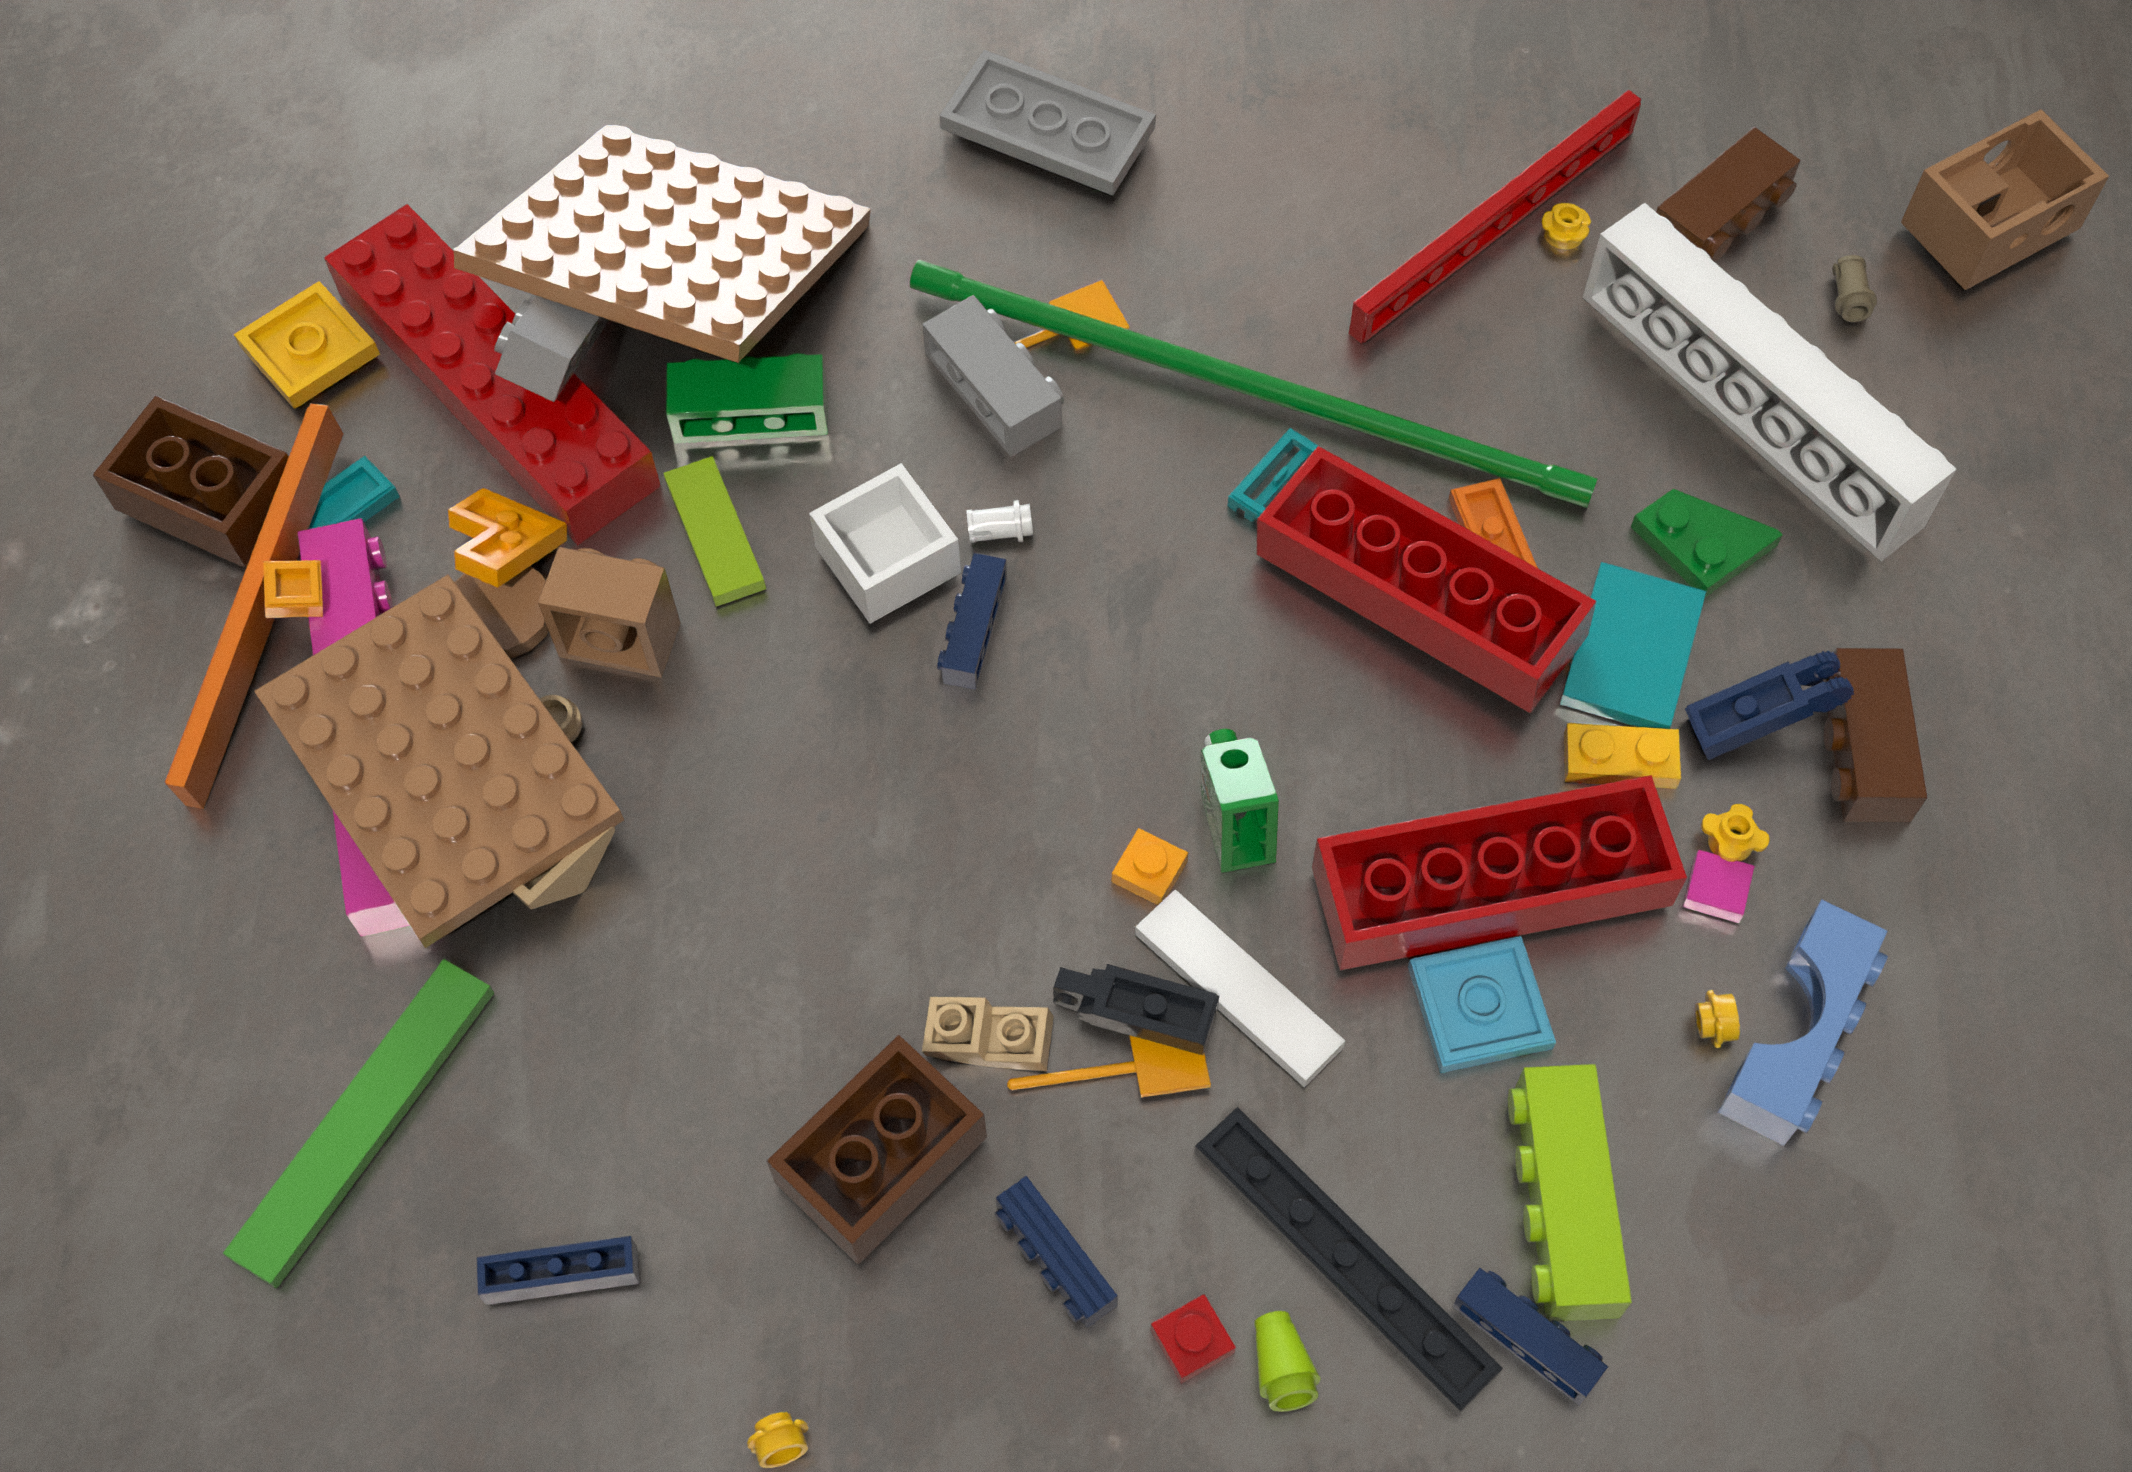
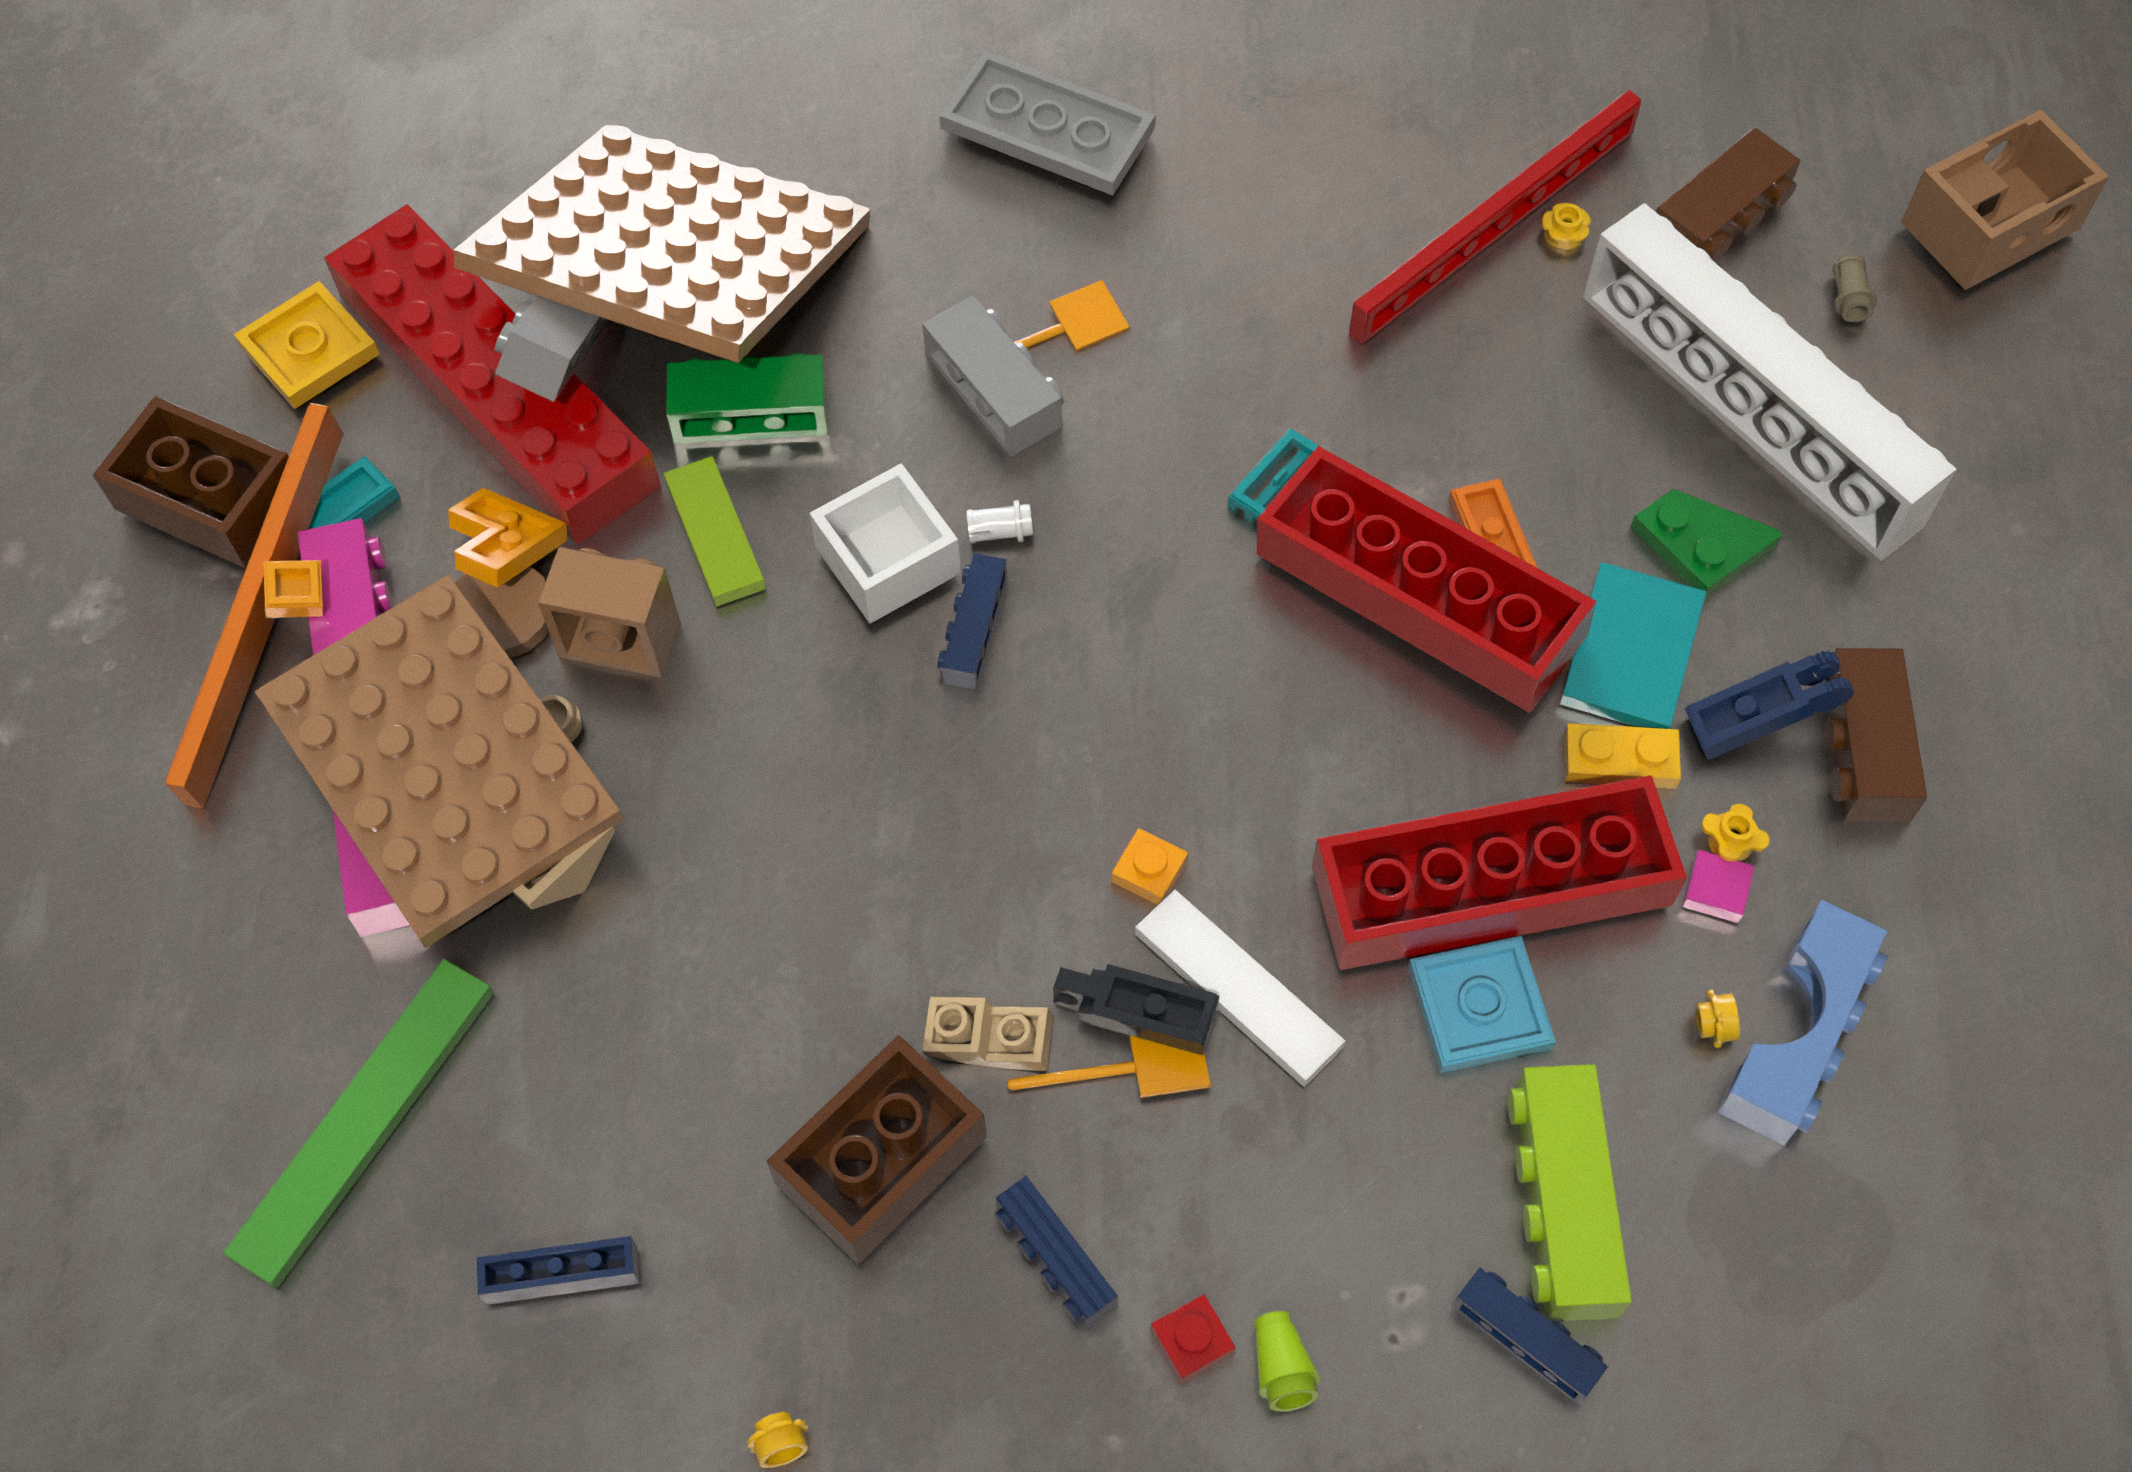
(1237, 782): green torso -> none
(1348, 1261): black tile -> none
(1548, 479): green piece -> none

